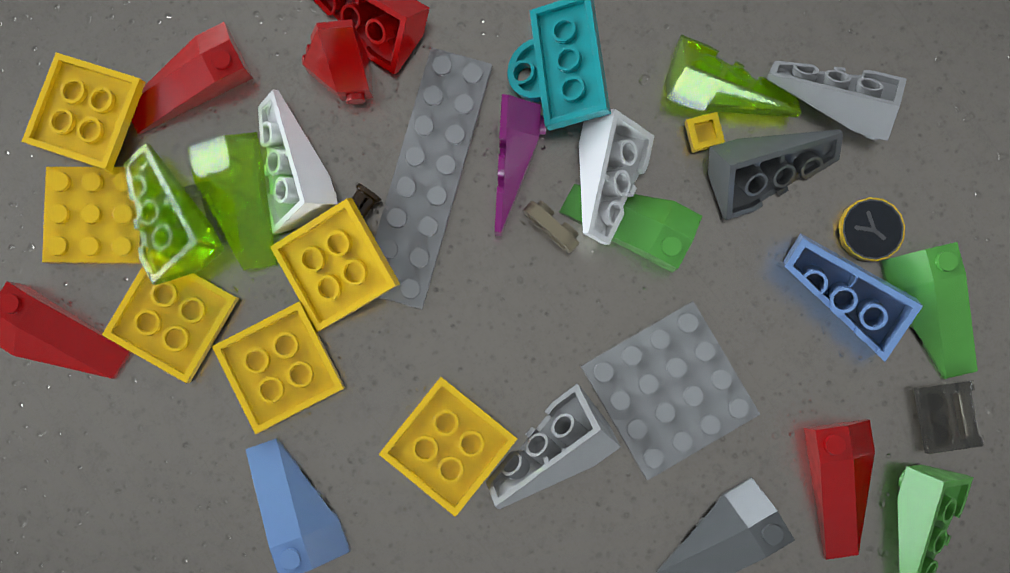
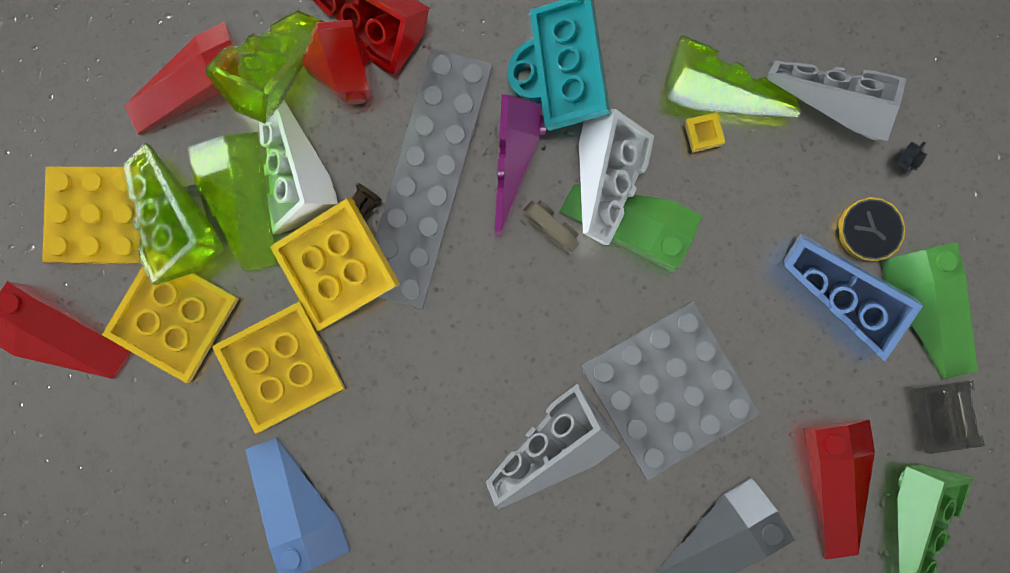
(83, 111): yellow plate -> none
(264, 67): none -> clear neon green wedge
(448, 446): yellow plate -> none
(757, 167): dark grey wedge -> none
(912, 157): none -> black plate

